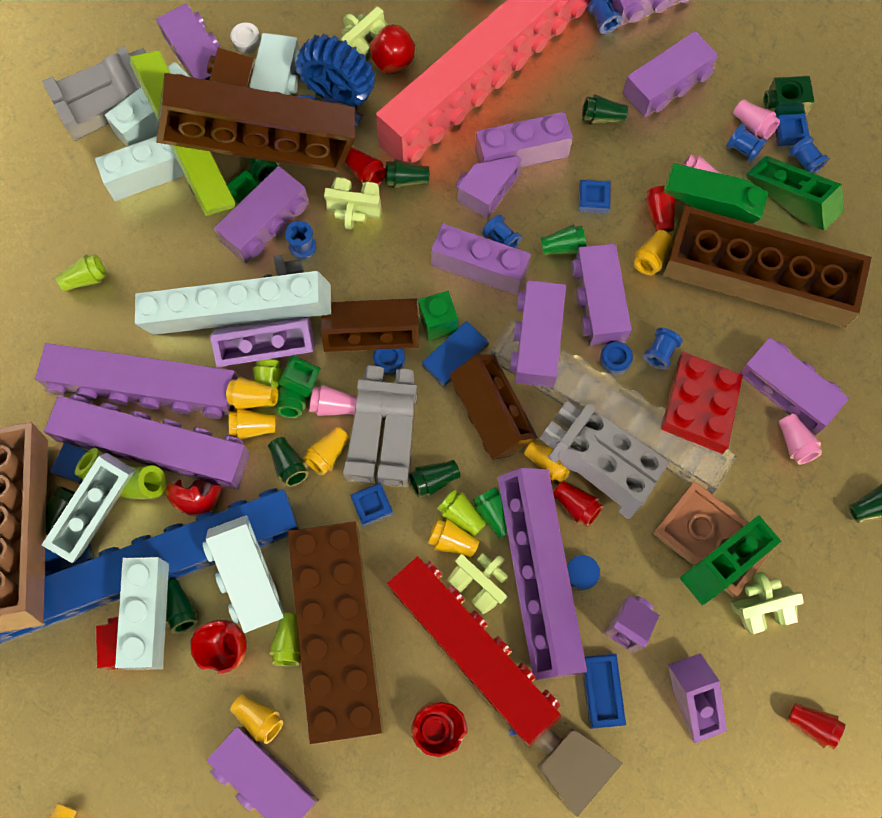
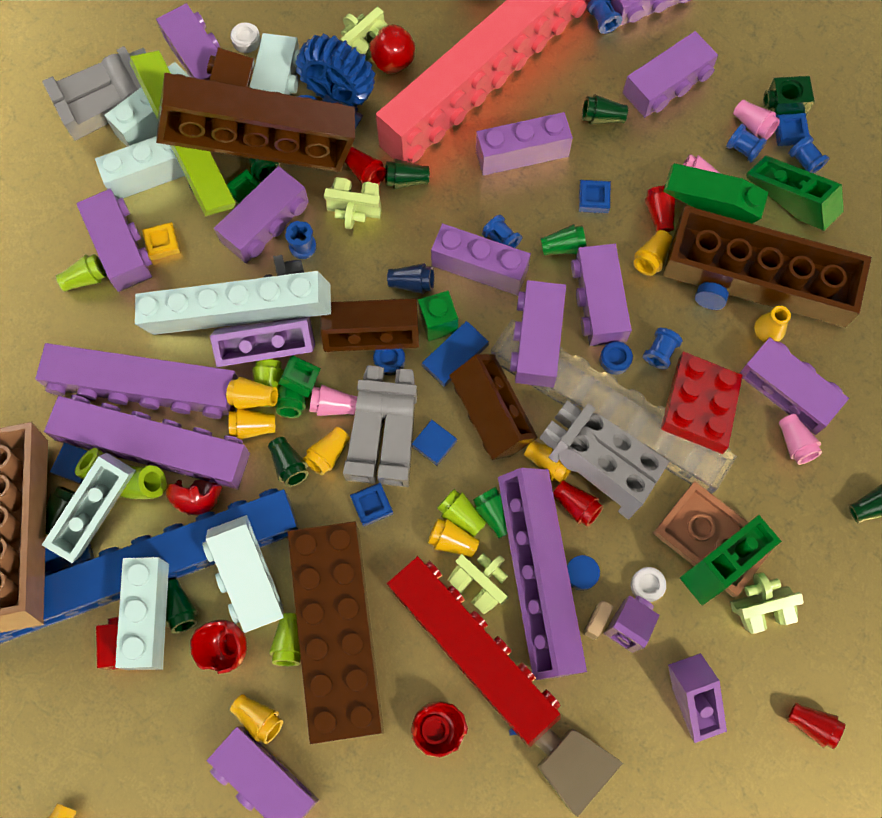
(115, 239): none -> medium lavender brick
(161, 241): none -> yellow tile
(413, 278): none -> dark blue cone
(433, 477): dark green cone -> none
(434, 442): none -> blue tile
(487, 184): medium lavender slope -> none
(598, 620): none -> tan tile
(603, 692): blue tile -> none
(648, 584): none -> white tile
(711, 296): none -> blue tile
(773, 324): none -> yellow cone

